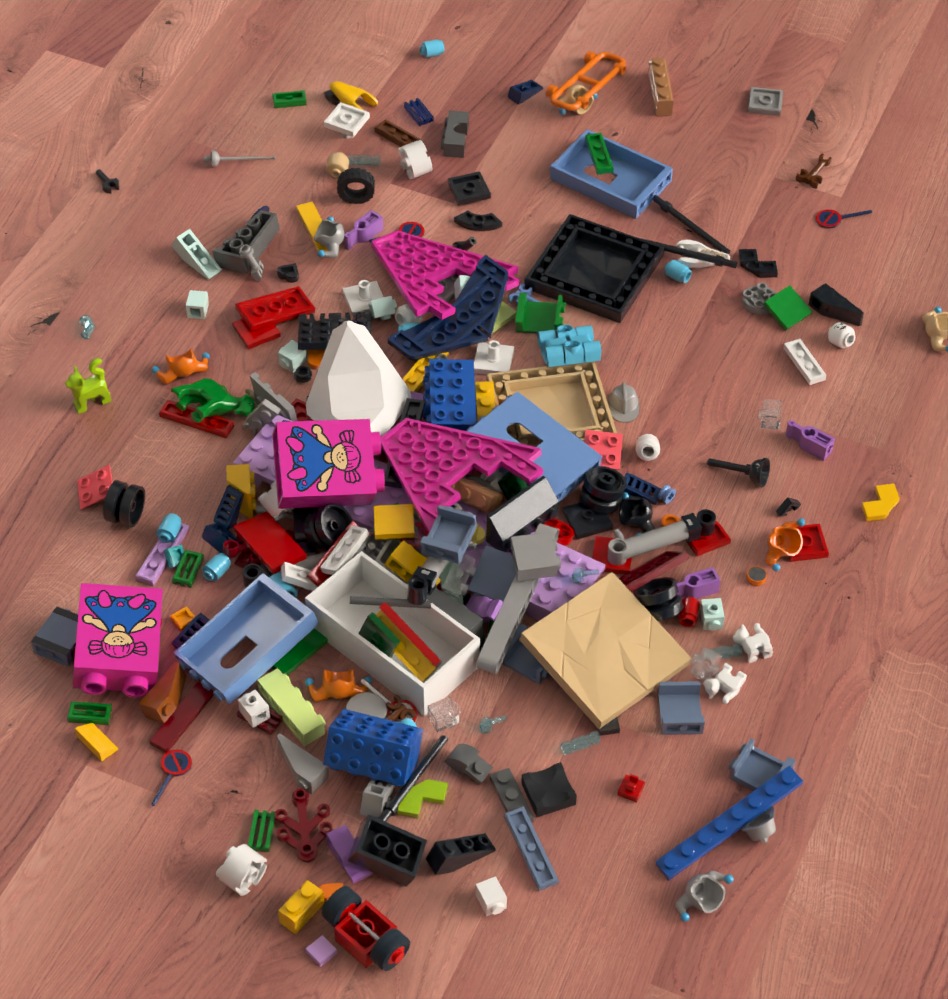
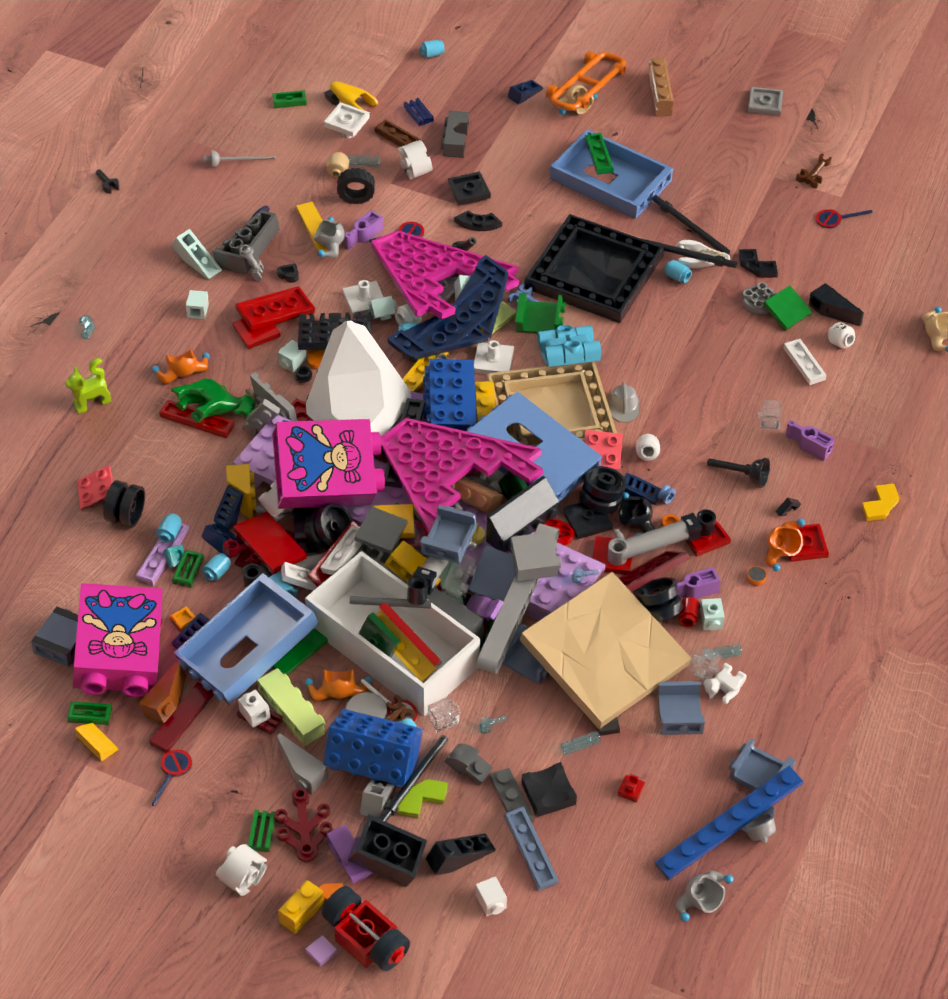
(381, 530): none -> dark grey tile
(753, 644): white animal -> none

